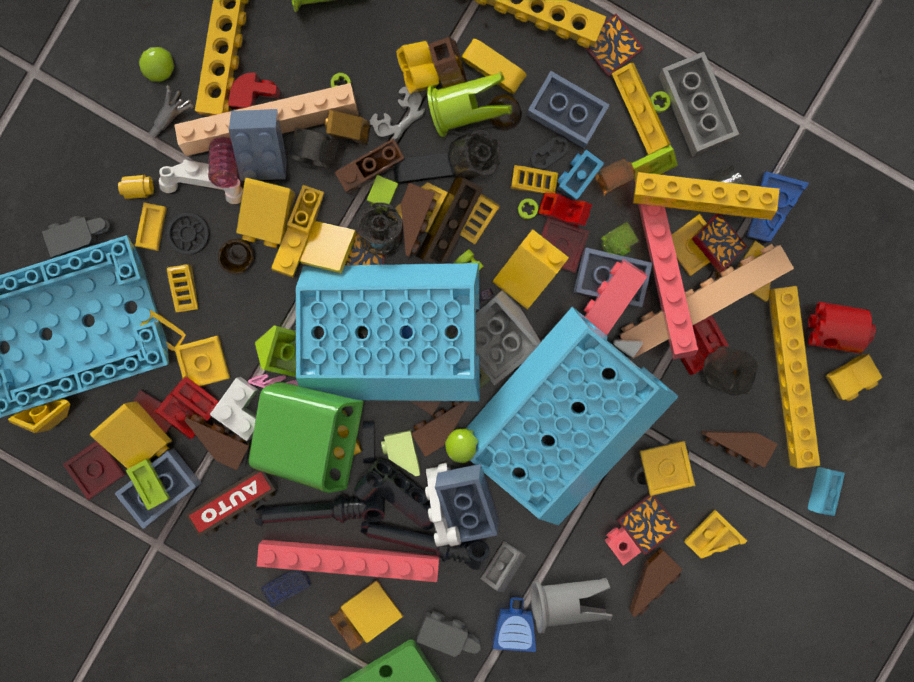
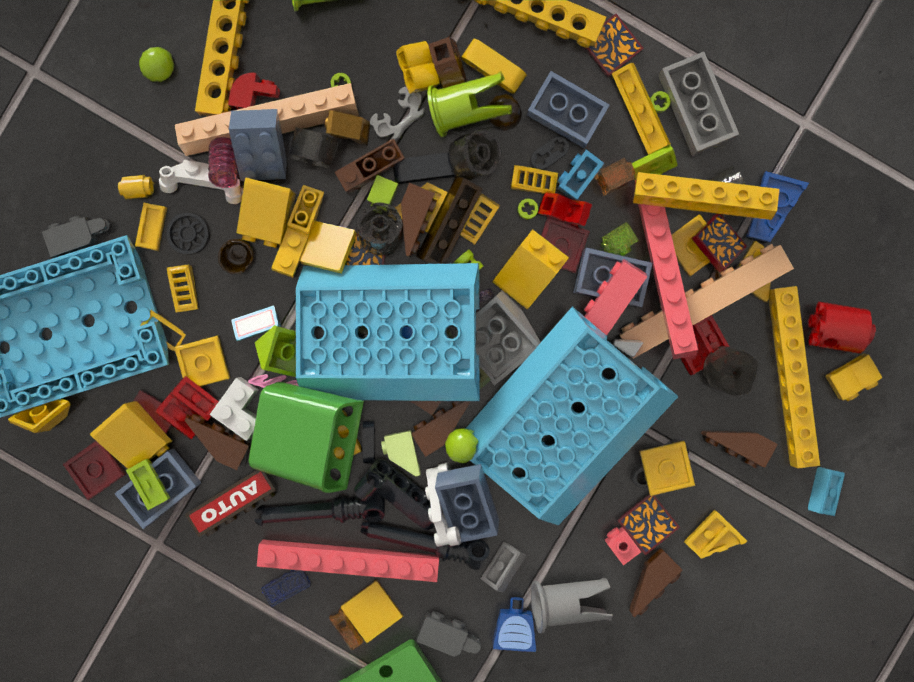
(169, 112): flat silver piece -> none
(255, 323): none -> slope

